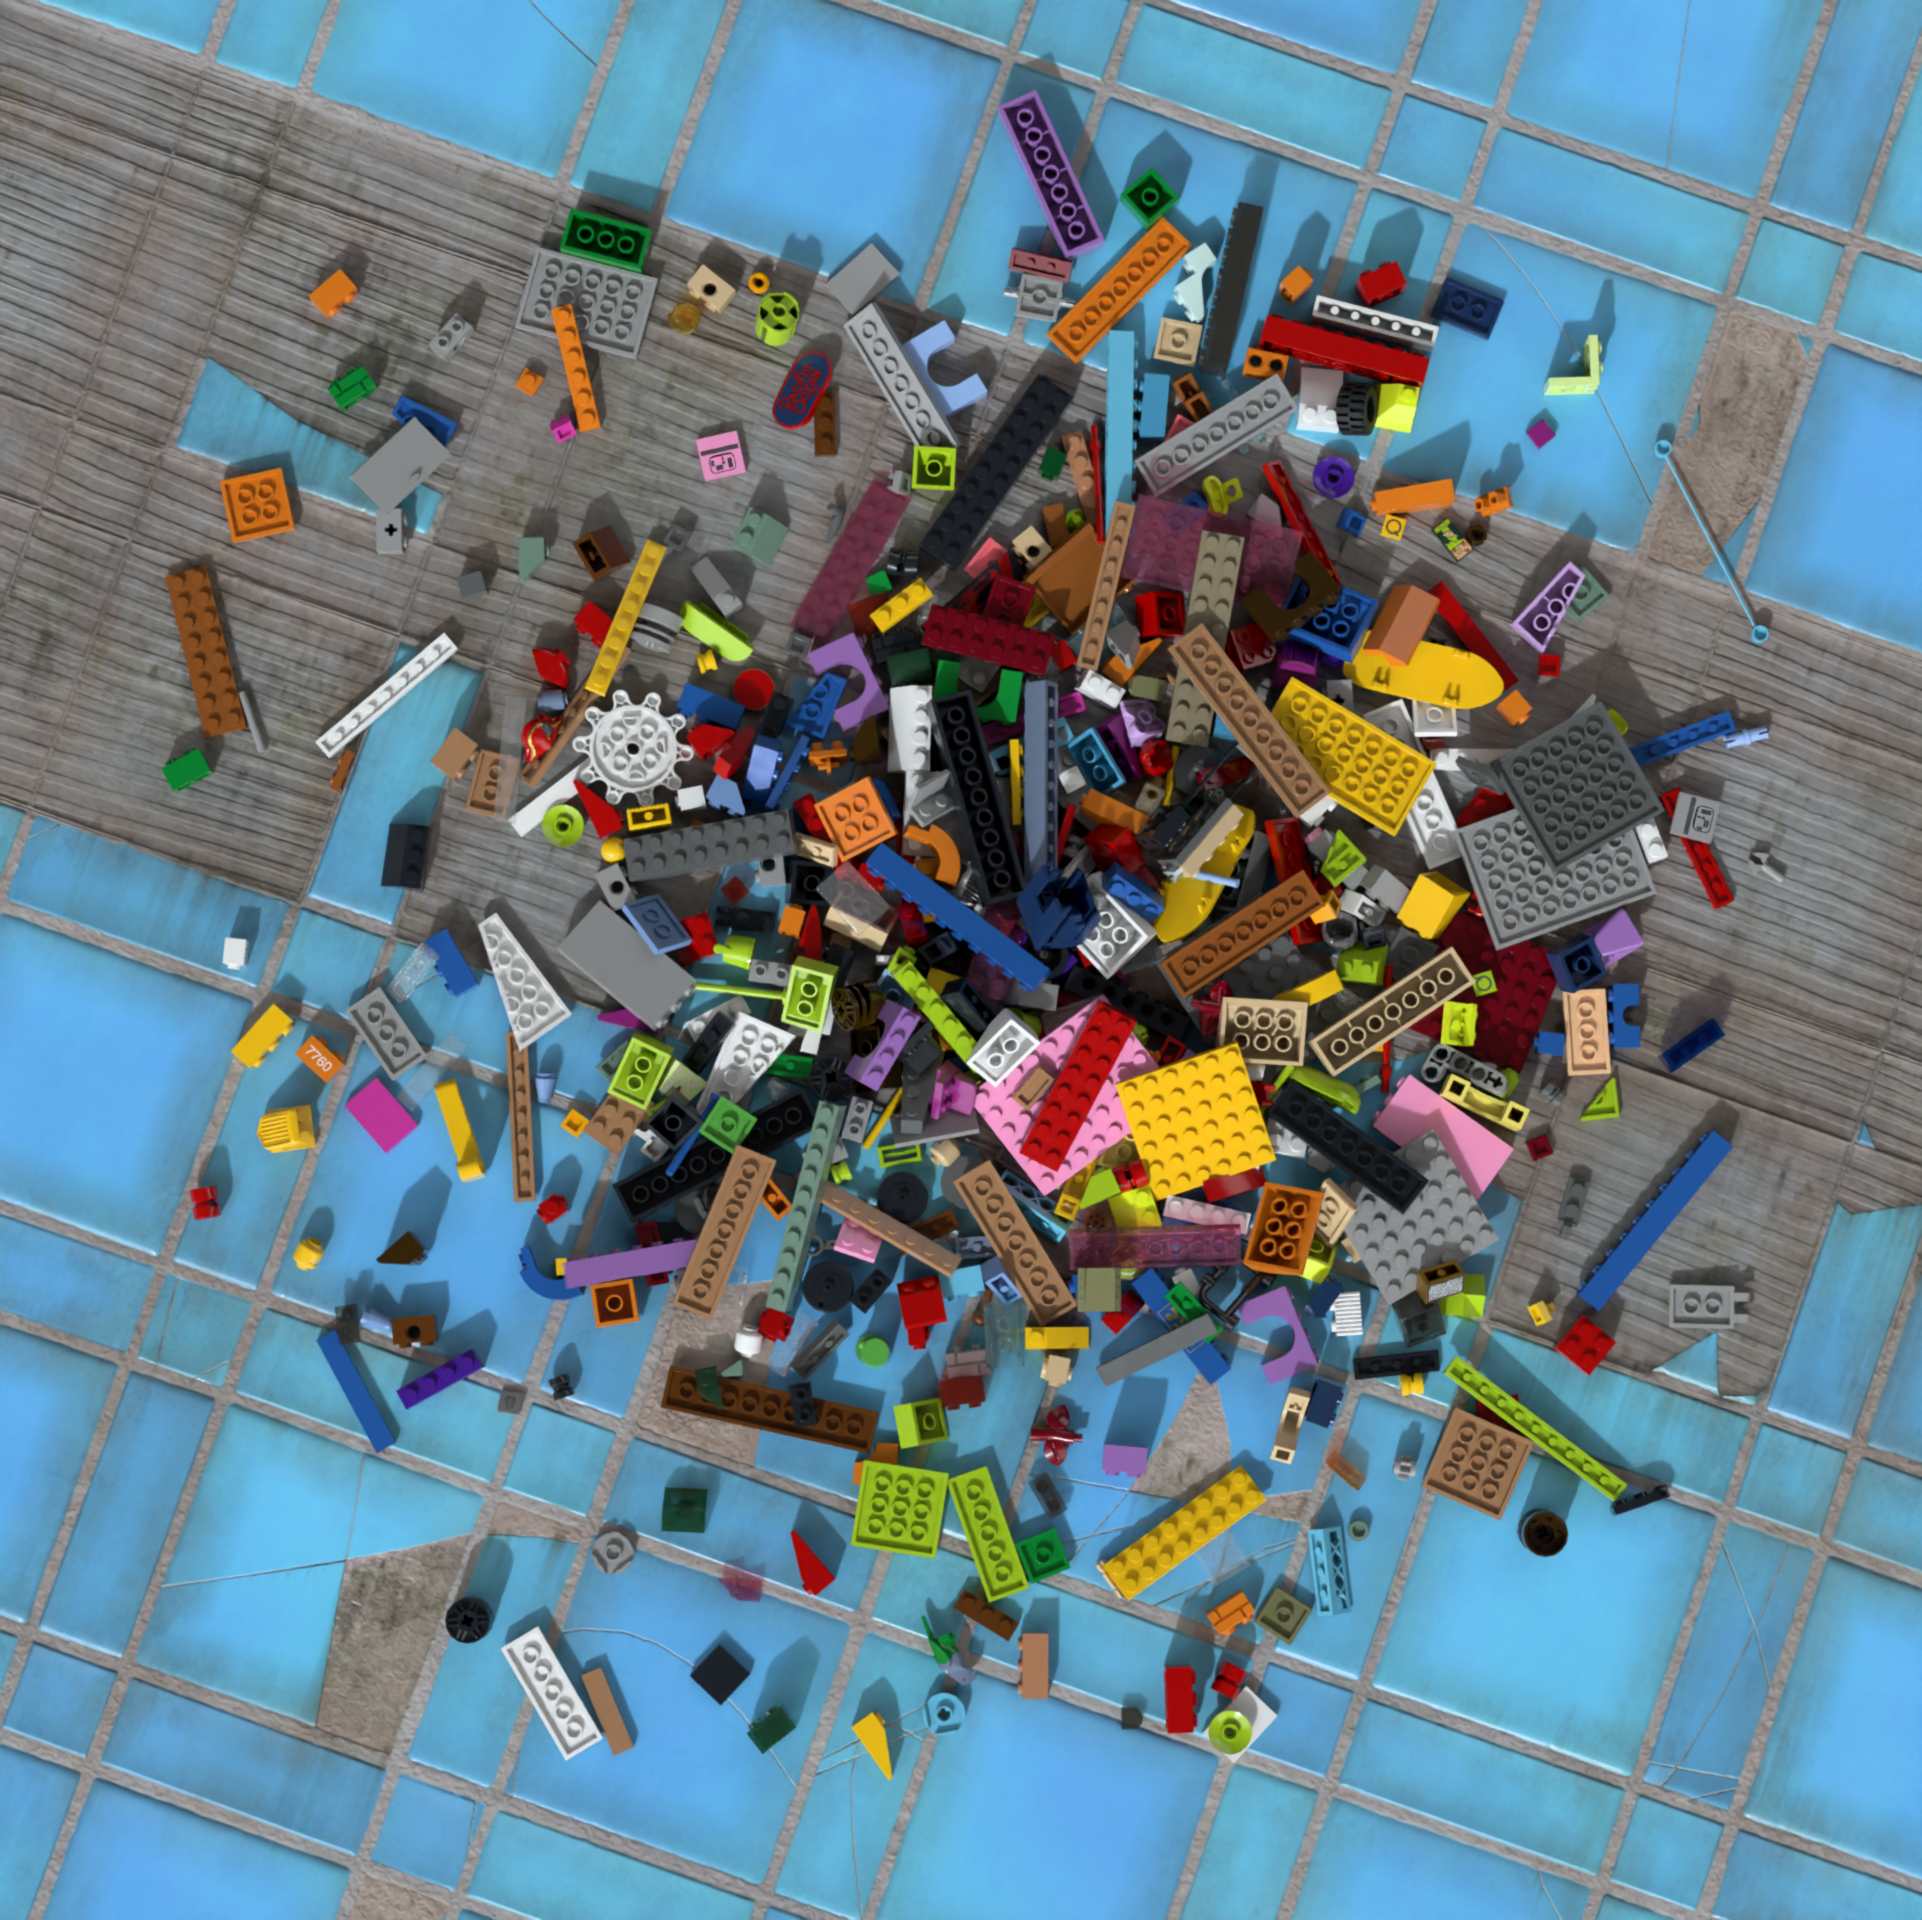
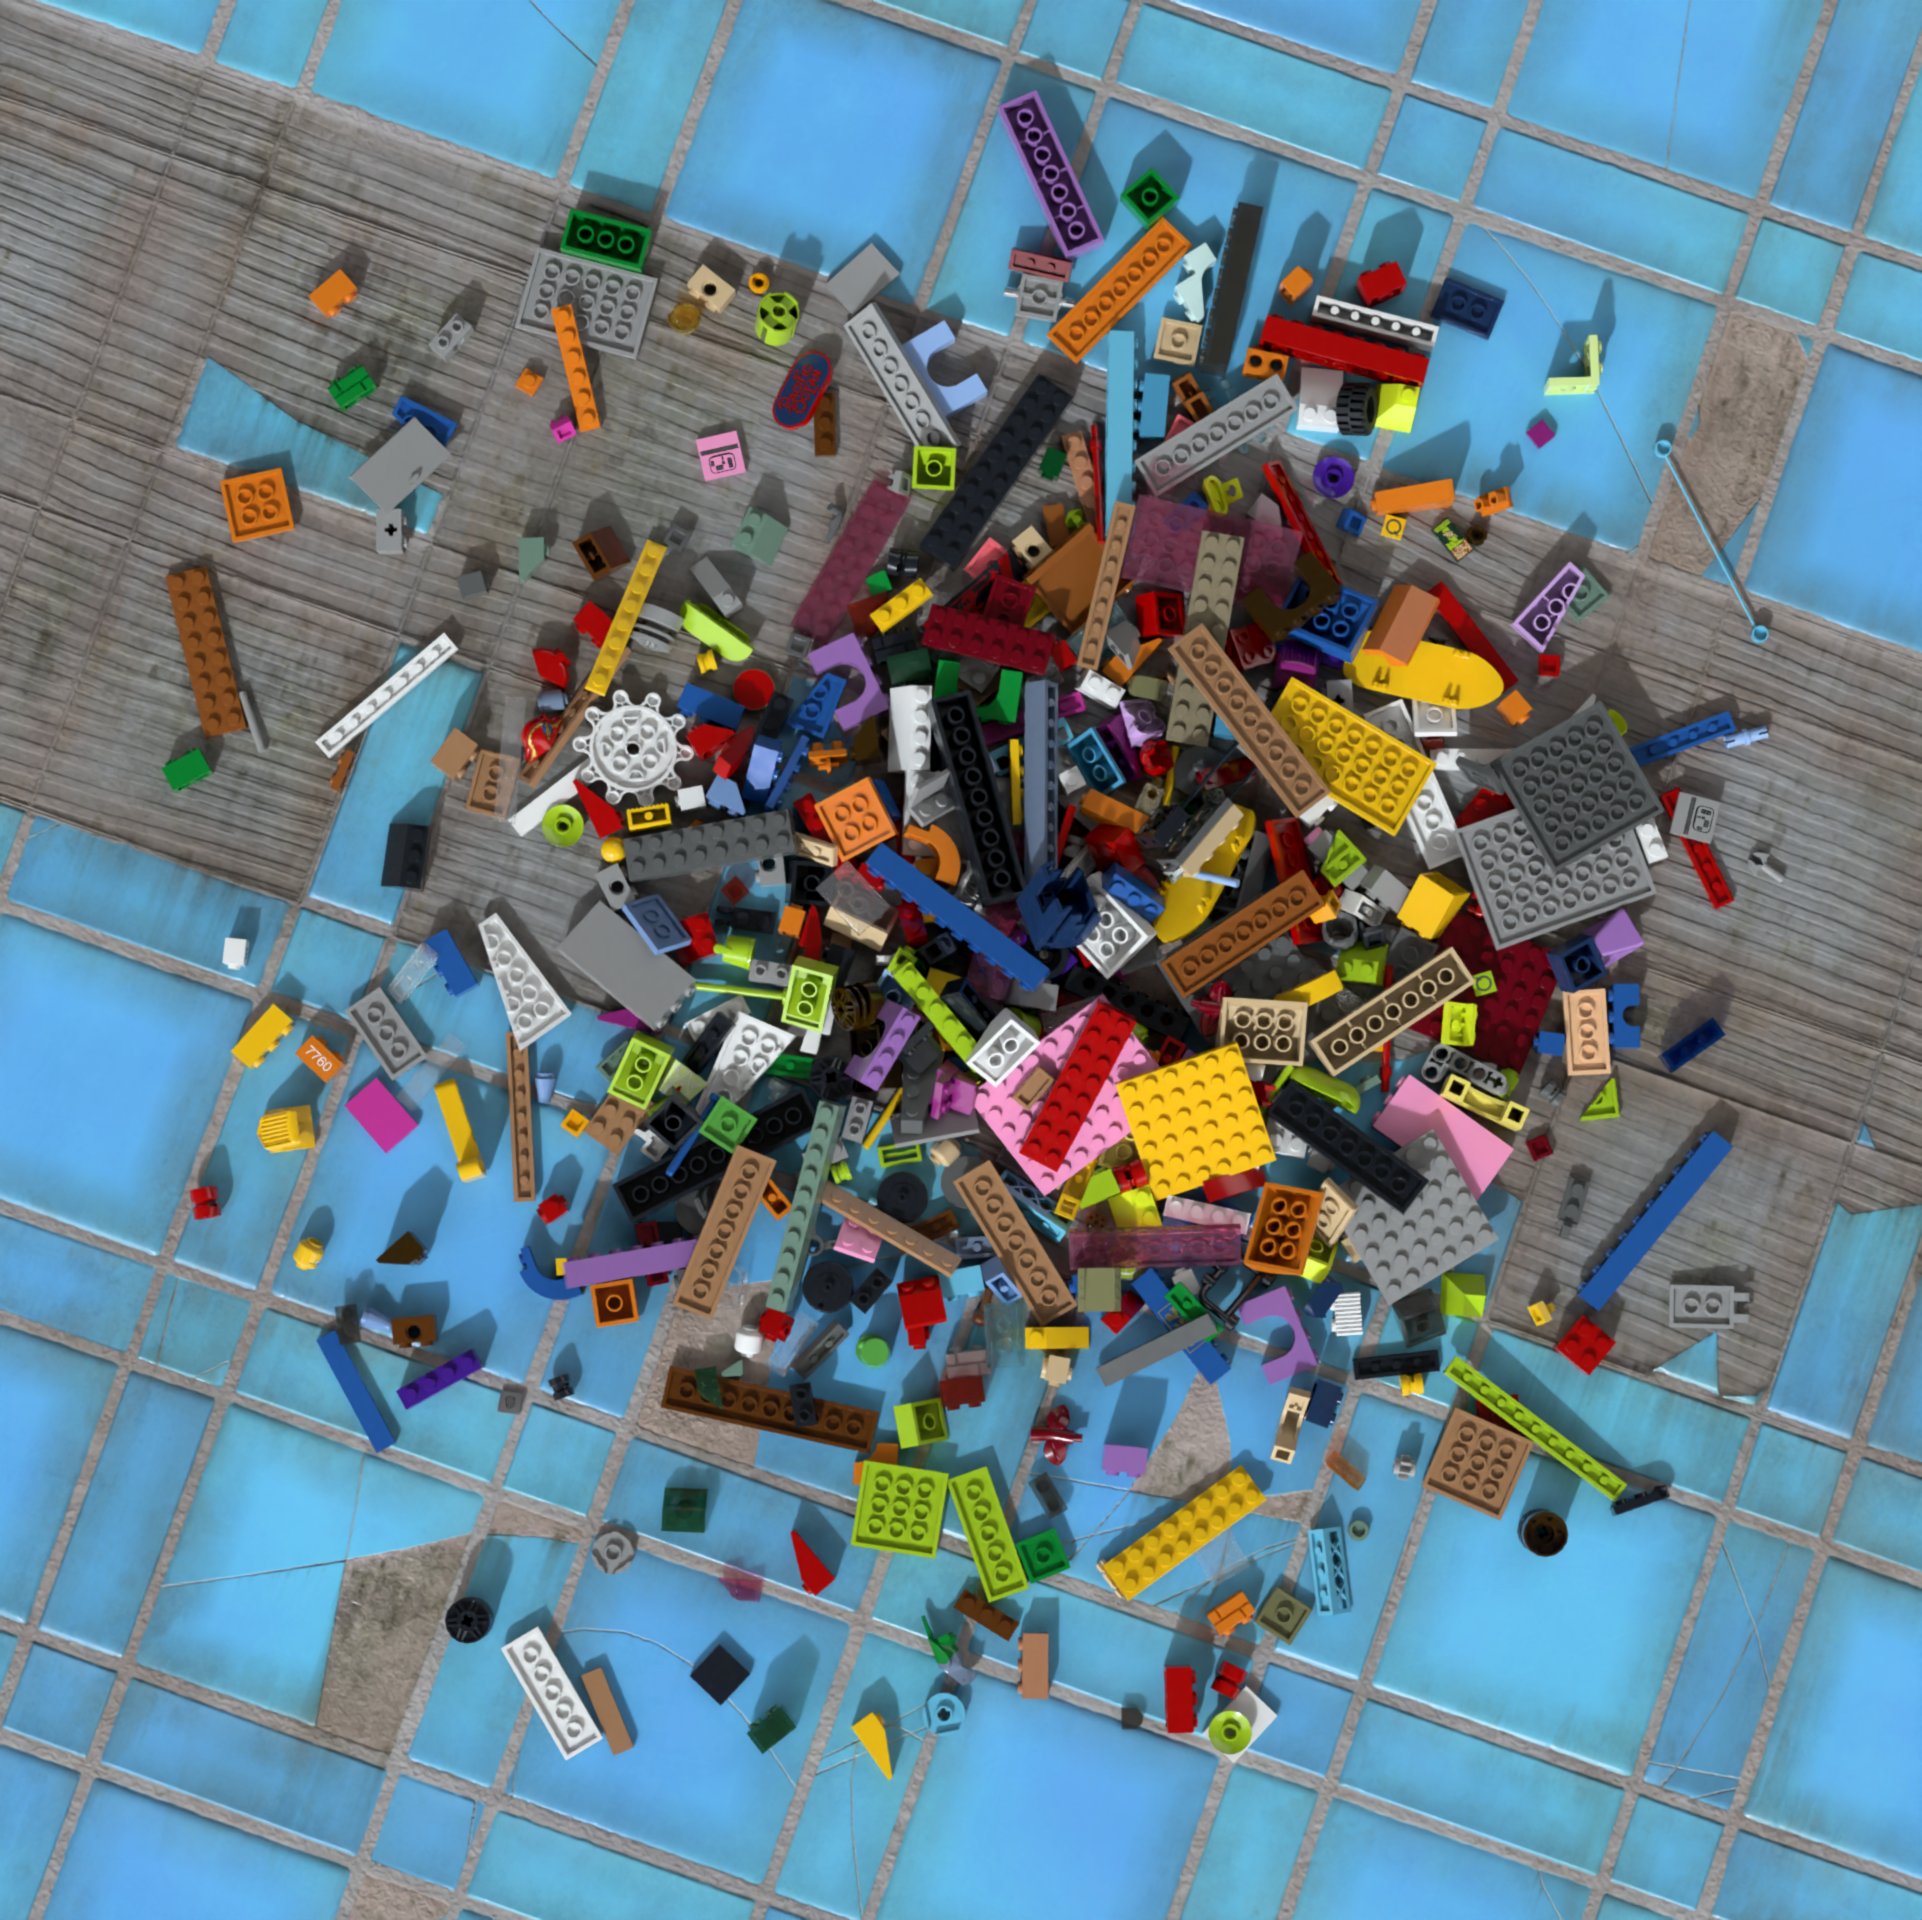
(1440, 1281): pearl gold brick -> none

